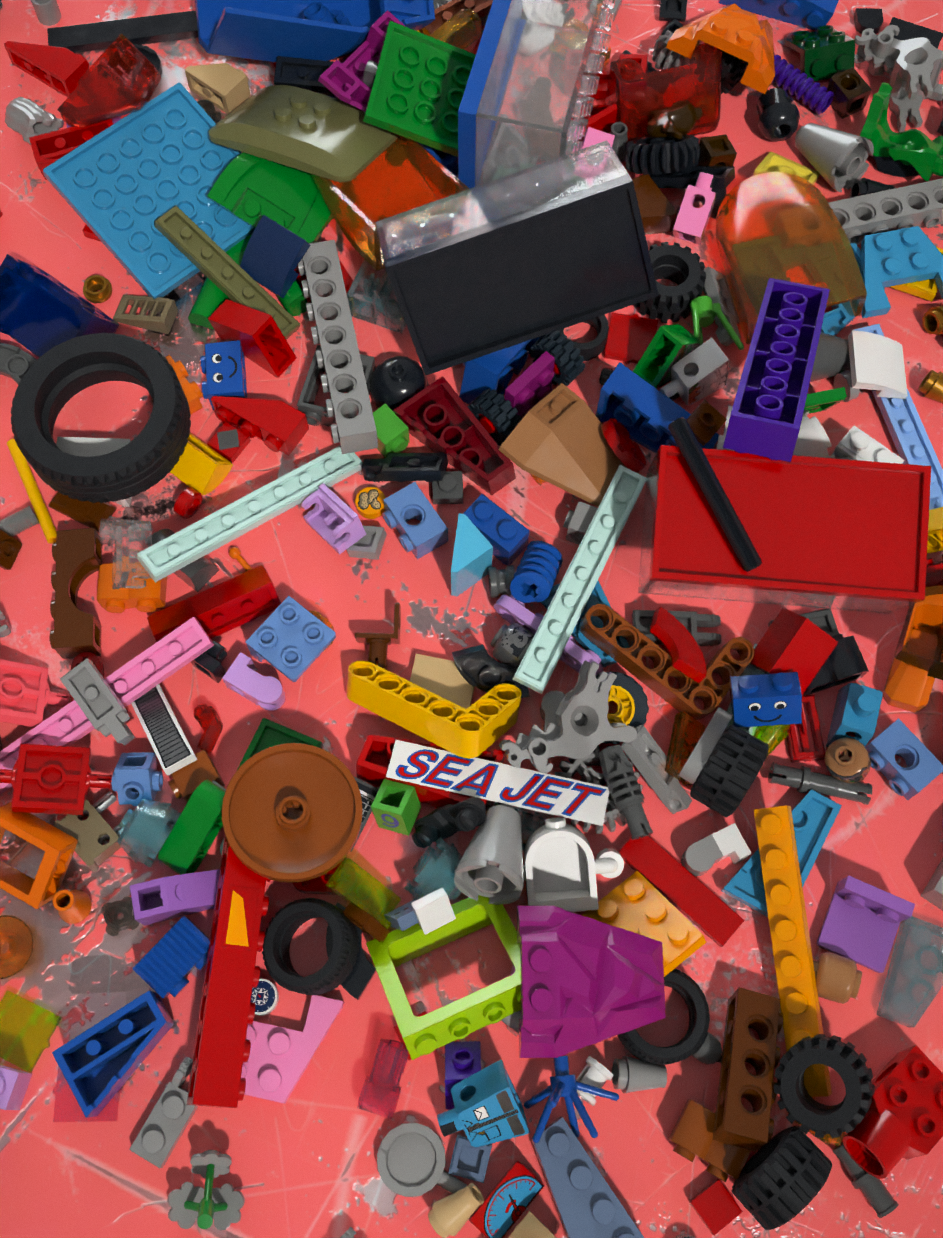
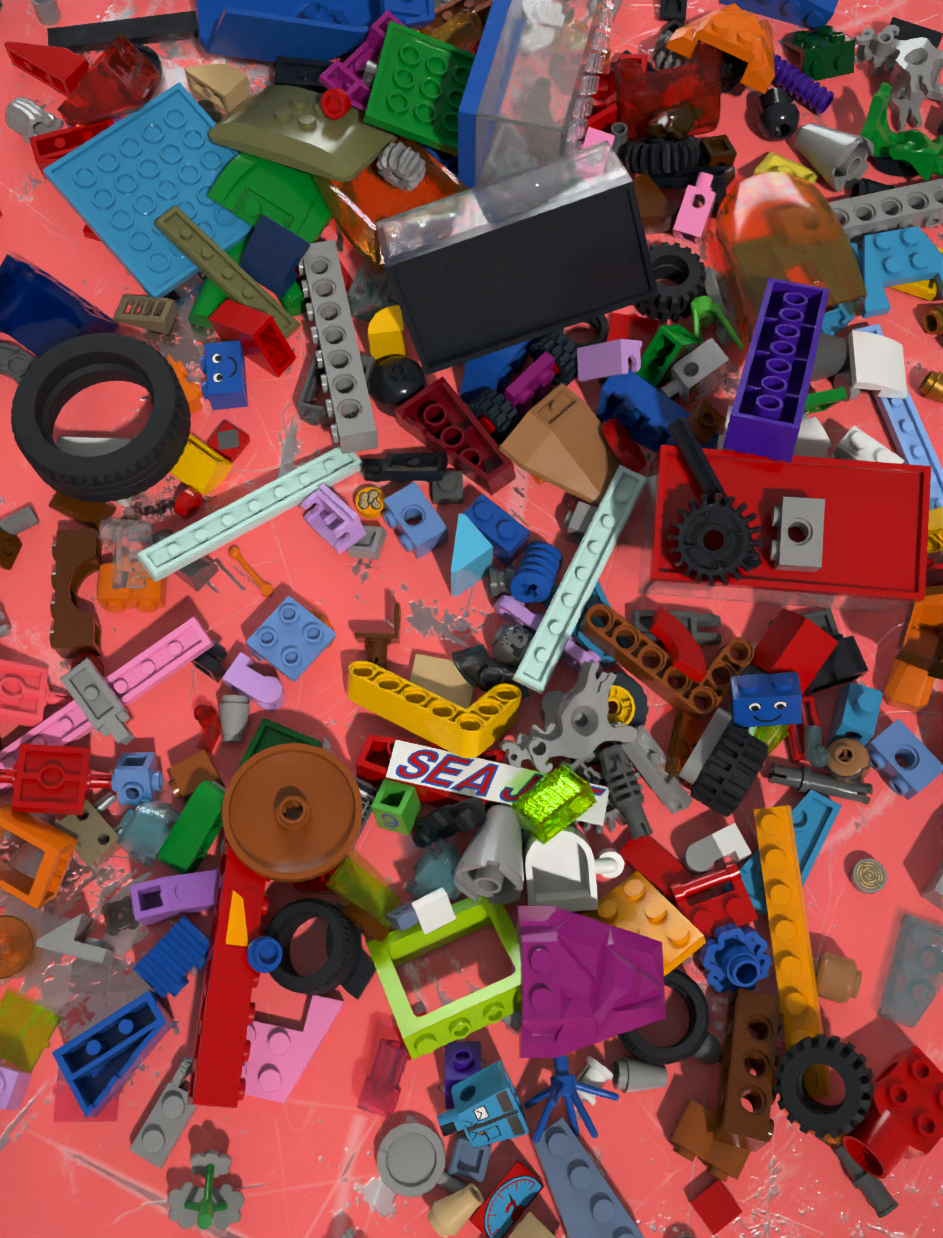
(33, 492): yellow bar -> none
(69, 941): none -> light grey slope
(77, 909): orange cone -> none
(94, 284): pearl gold plate -> none
(163, 730): tile -> none
(221, 606): red panel -> none
(233, 717): none -> light grey cone
(264, 954): none -> blue plate
(265, 997): tile -> none
(268, 420): red slope -> none
(335, 103): none -> red tile
(387, 334): none -> yellow brick
(391, 431): bright green brick -> none
(401, 166): none -> light grey gear
(553, 804): none -> clear neon green brick
(608, 359): none -> lavender hinge
(720, 910): none -> red plate
(735, 958): none -> blue plant
(736, 536): none -> black gear
(782, 1178): black tyre -> none
(807, 516): none -> light grey brick
(814, 751): none -> clear light blue arm
(849, 92): dark brown brick -> none
(863, 923): medium lavender bracket -> none
(868, 18): black tile -> none
(868, 876): none -> tile

